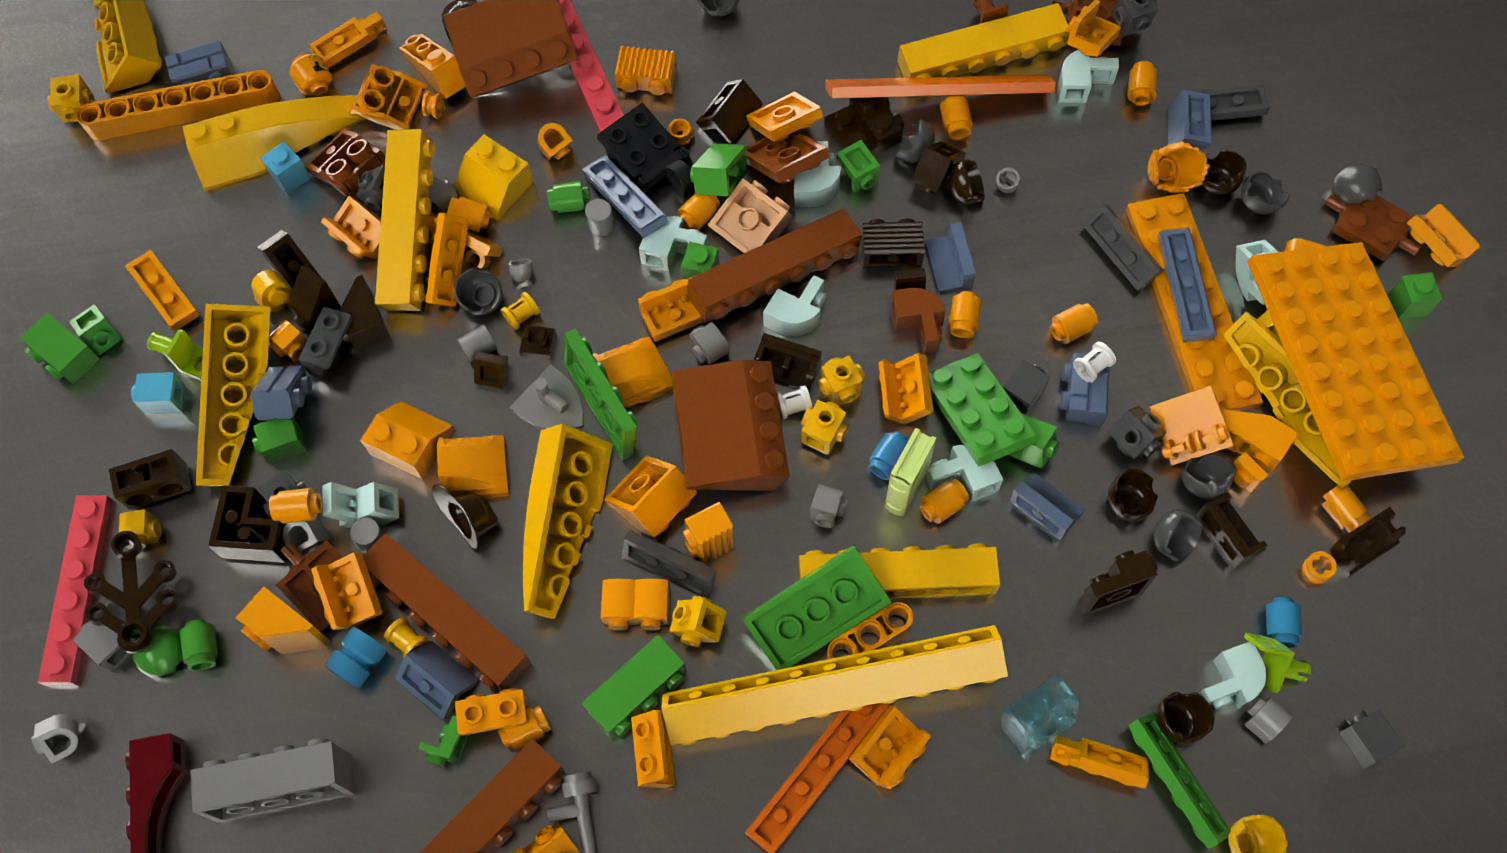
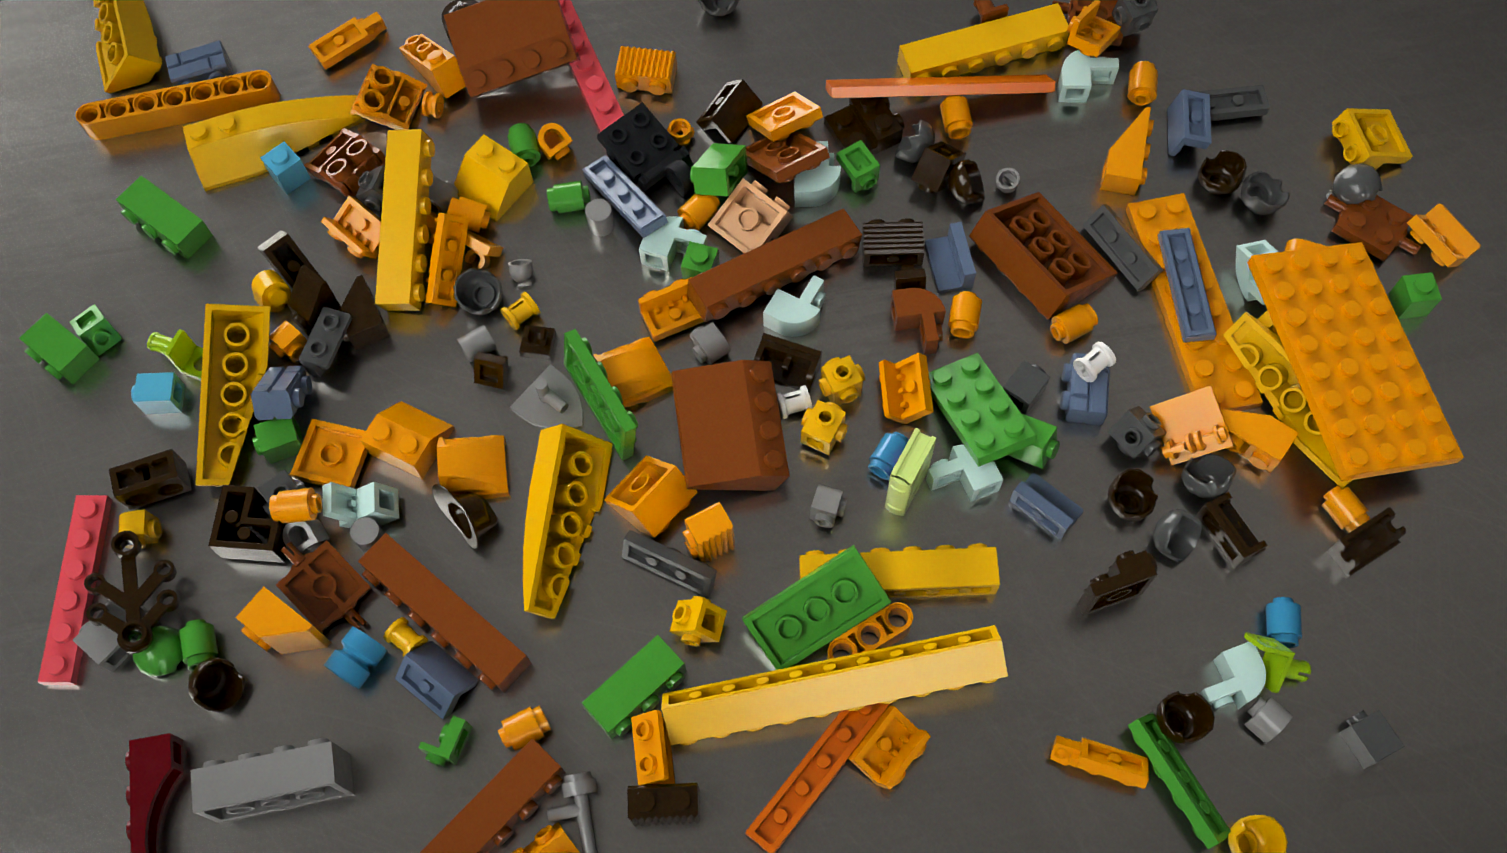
(56, 737): light grey plate -> none
(67, 95): yellow brick -> none
(162, 290): light orange plate -> none
(163, 218): none -> bright green brick
(216, 685): none -> dark brown hair
(310, 74): light orange head -> none
(330, 455): none -> light orange plate
(346, 592): light orange bracket -> none
(491, 712): light orange bracket -> none
(524, 143): none -> bright green brick
(635, 603): light orange brick -> none
(663, 803): none -> dark brown brick
(944, 501): light orange brick -> none
(1040, 714): clear light blue brick -> none
(1041, 253): none -> dark orange slope
(1124, 162): none -> light orange slope
(1177, 167): light orange hair -> none
(1248, 473): light orange plate -> none
(1328, 562): light orange bush -> none
(1370, 137): none -> yellow plate

